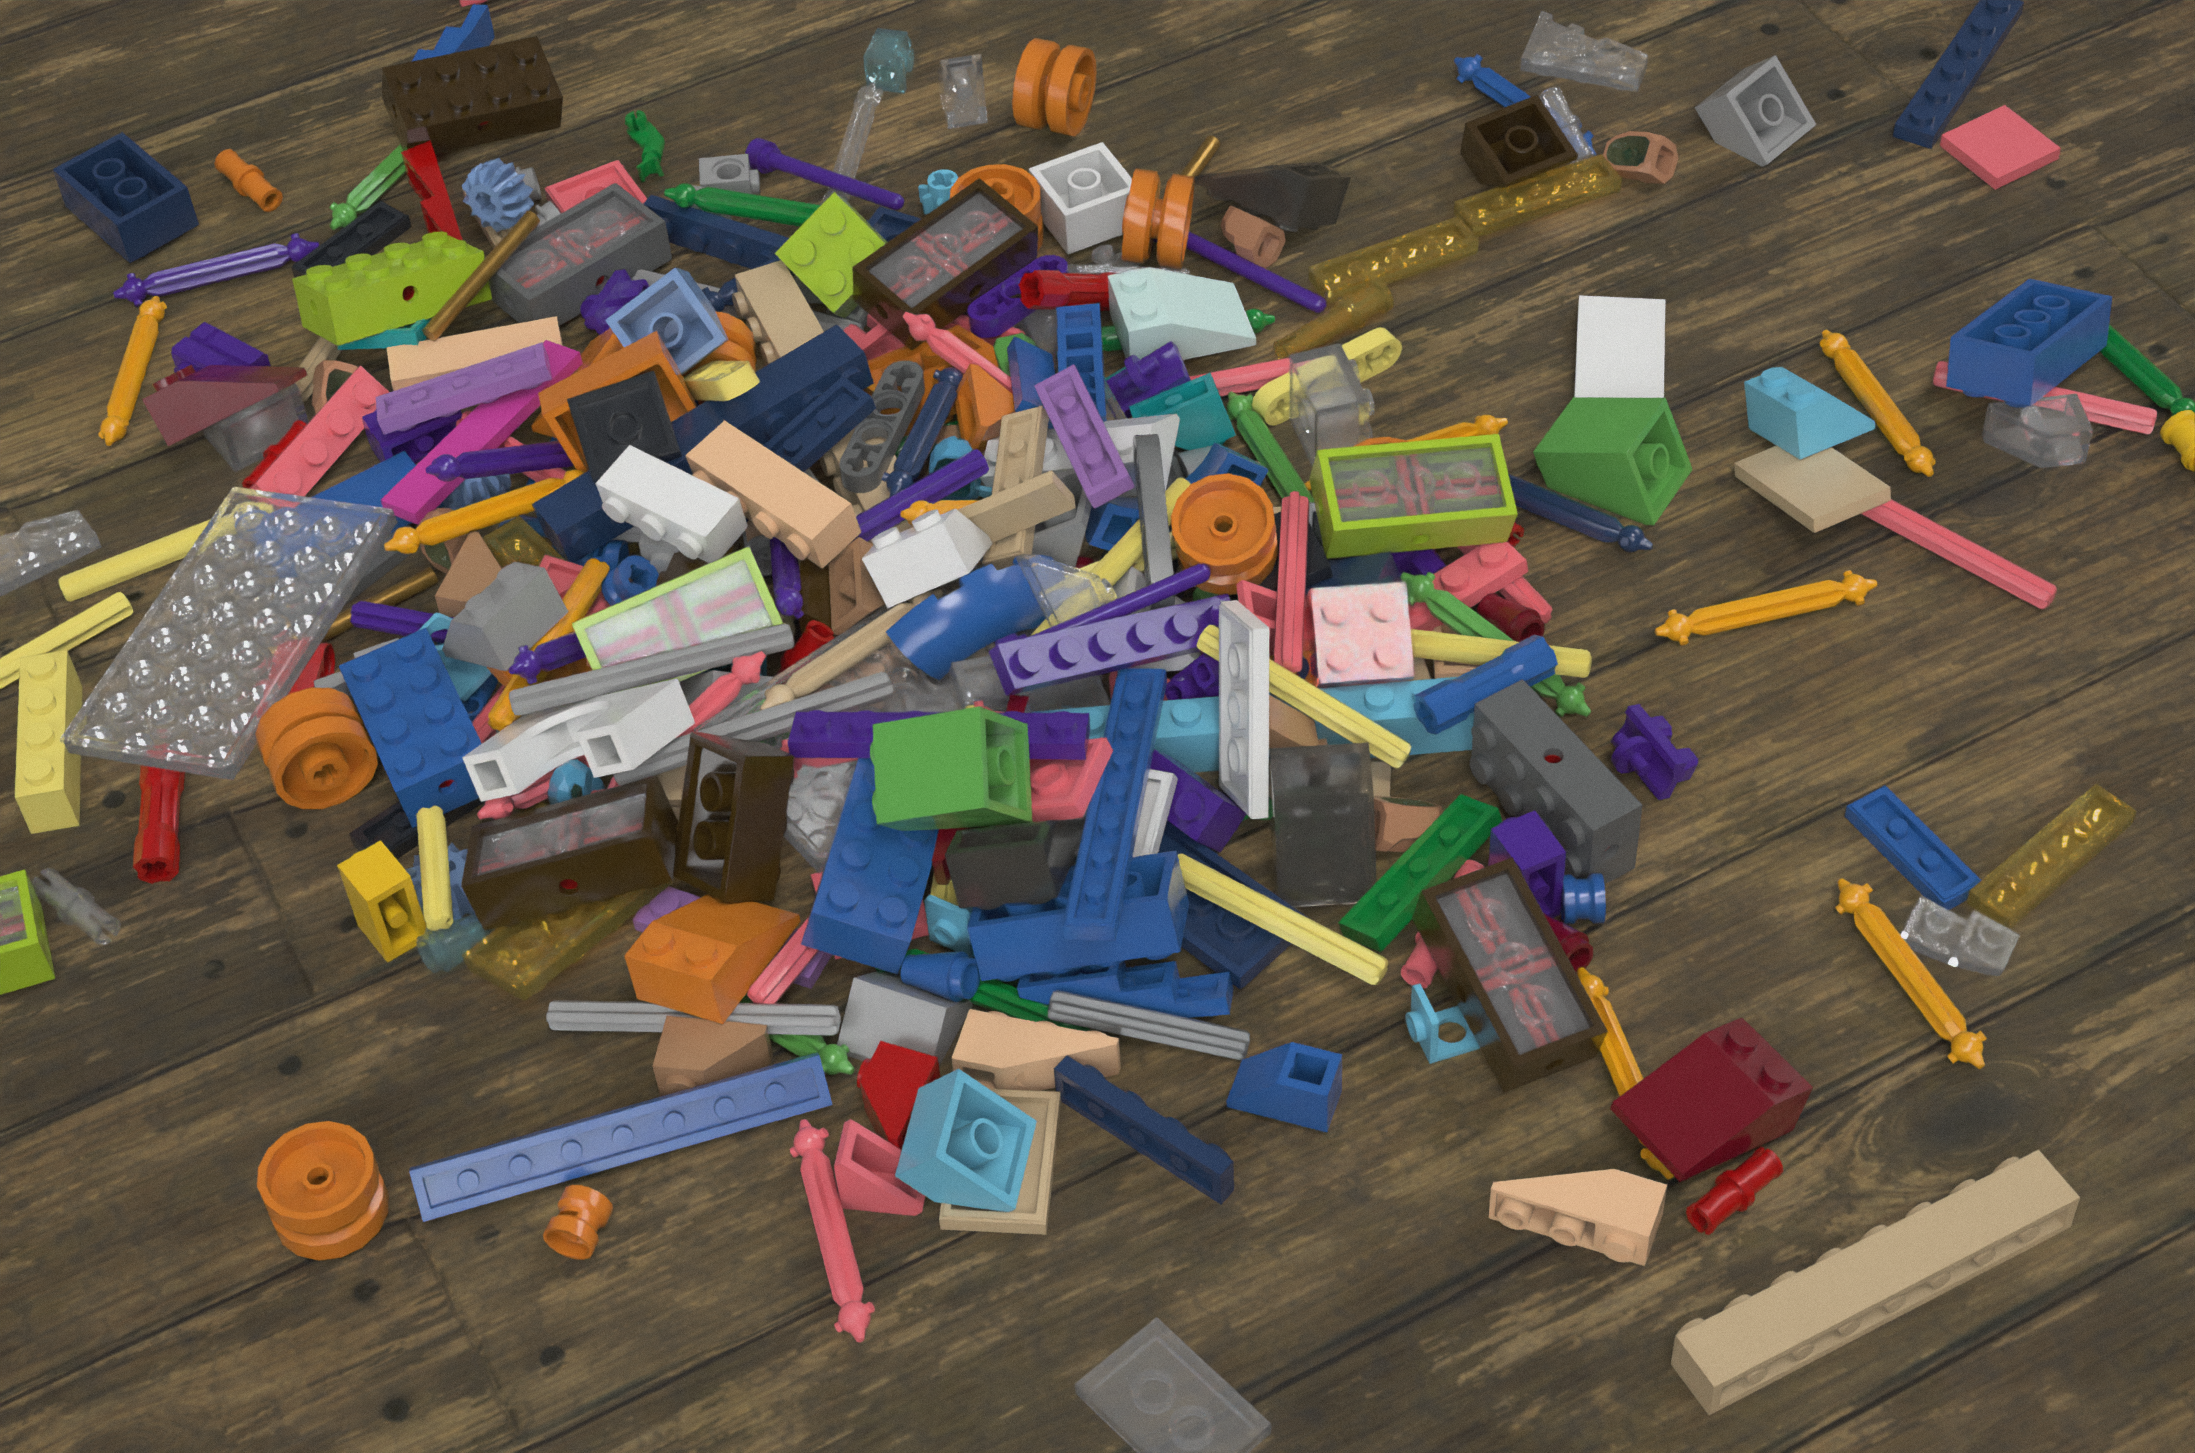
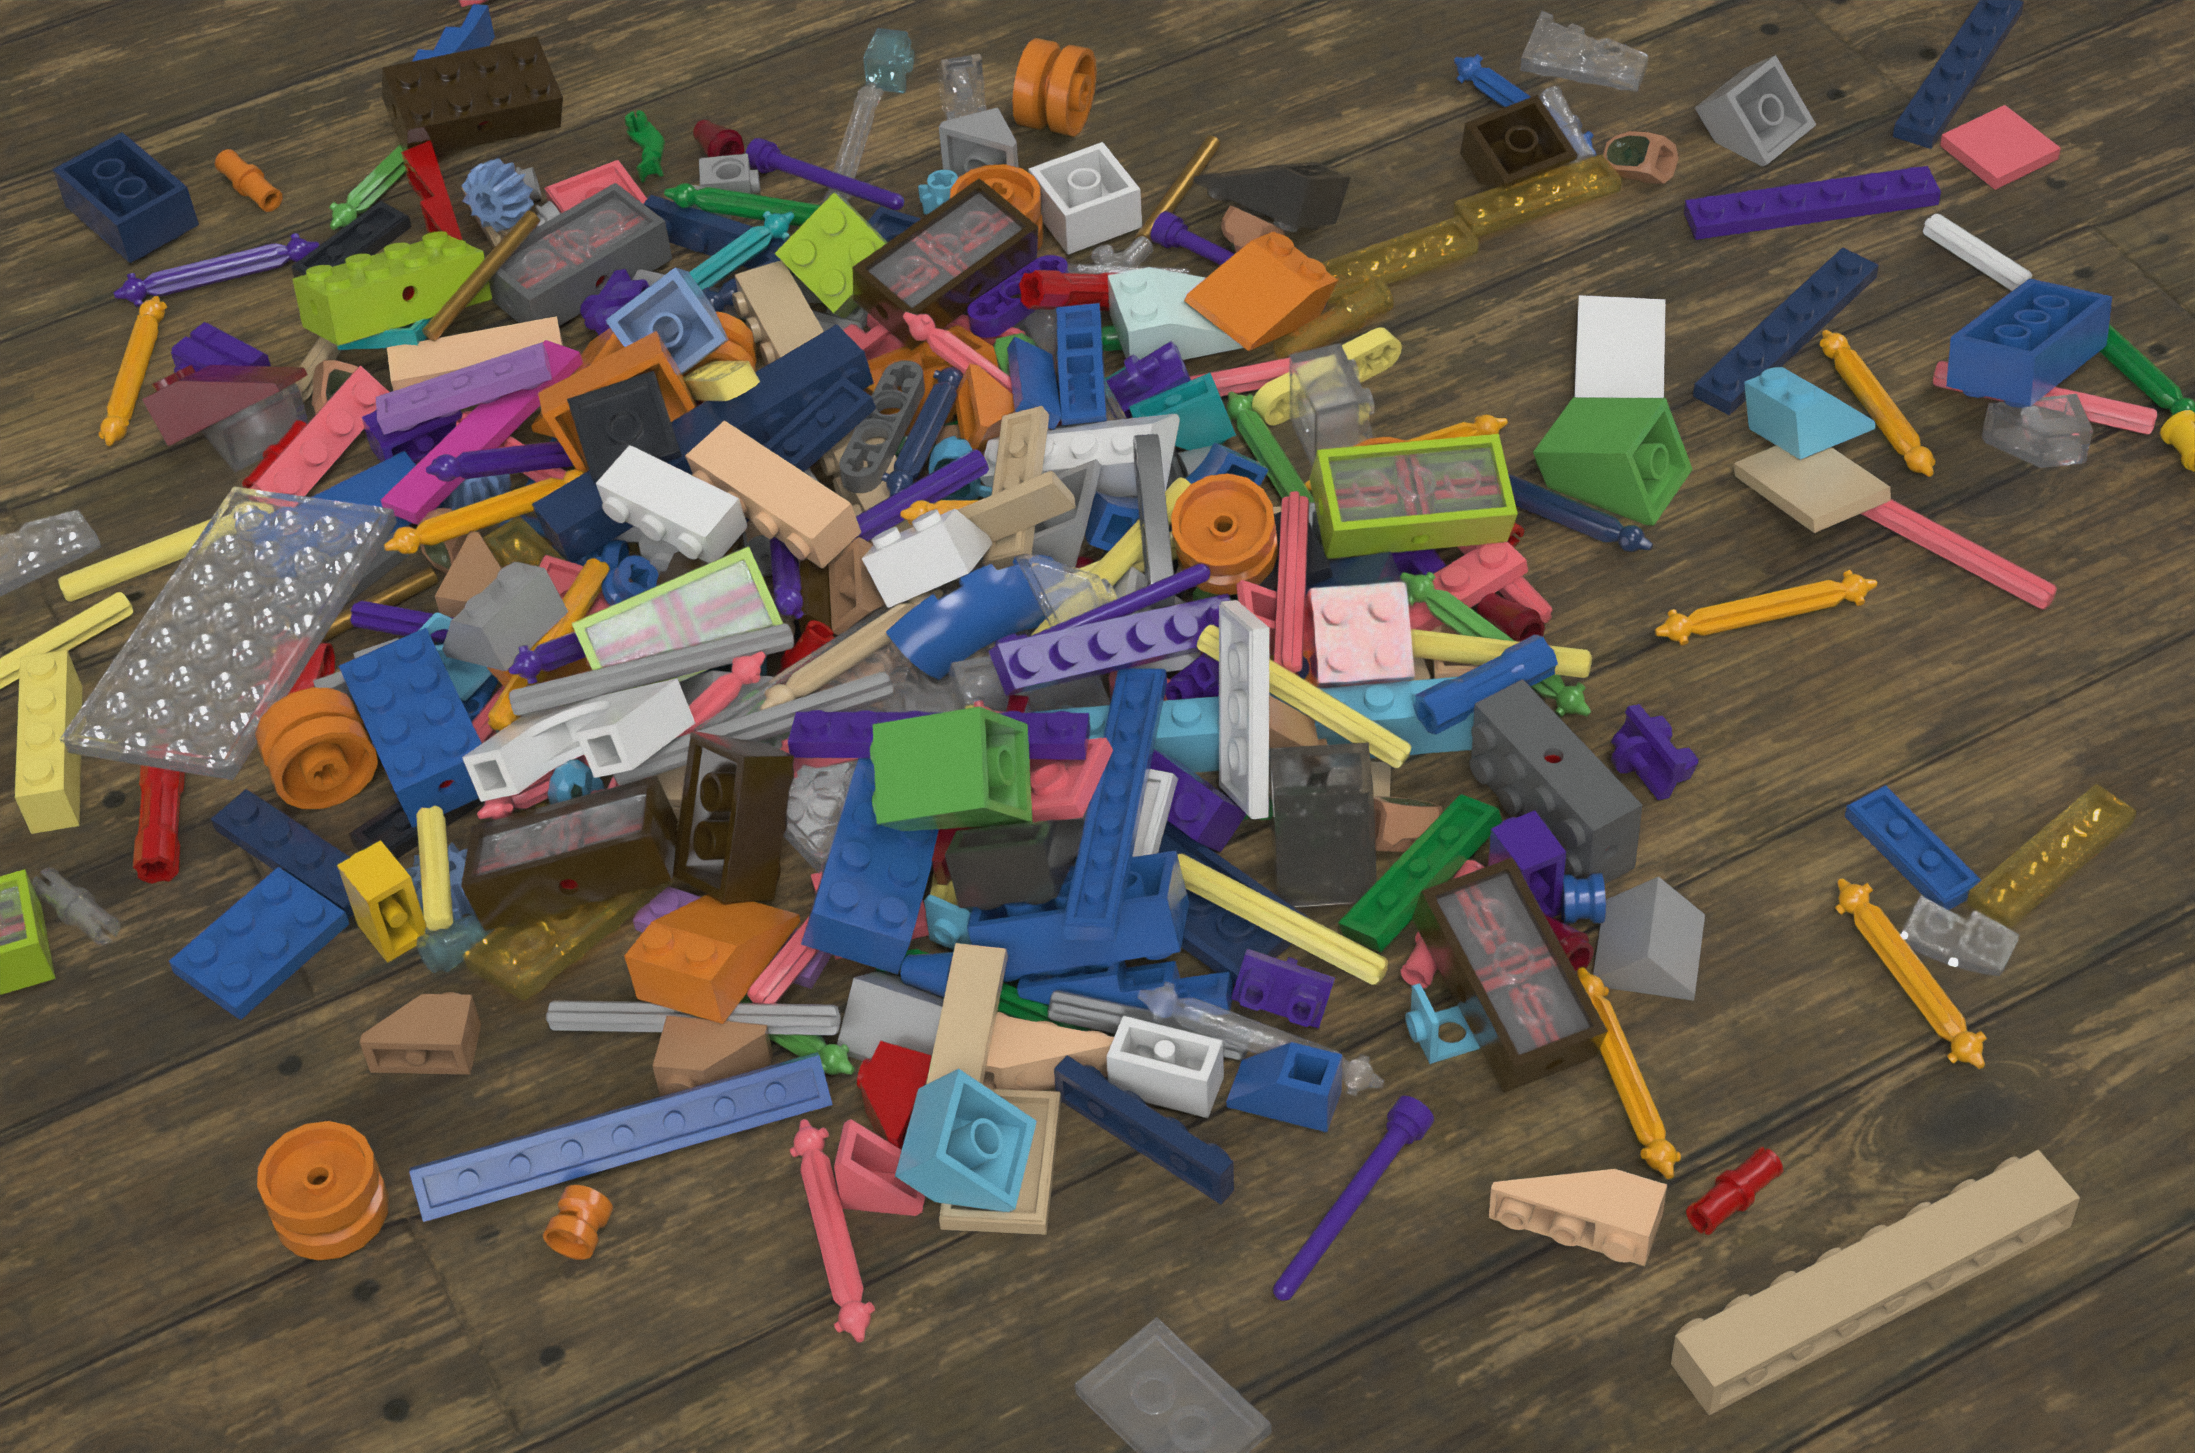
(259, 943): none -> blue plate
(284, 844): none -> dark blue plate
(425, 1037): none -> medium nougat slope
(718, 139): none -> dark red cone
(742, 250): none -> teal wheel
(968, 1011): none -> tan tile
(977, 142): none -> light grey slope
(1084, 436): medium lavender plate -> none
(1155, 218): orange wheel -> none
(1166, 1065): none -> white brick
(1245, 1032): none -> clear wheel
(1263, 291): none -> orange slope
(1282, 988): none -> dark purple hips
(1406, 1122): none -> dark purple piece
(1650, 942): none -> light grey slope
(1714, 1100): dark red slope -> none
(1786, 329): none -> dark blue plate
(1811, 202): none -> dark purple plate
(1975, 252): none -> white axle

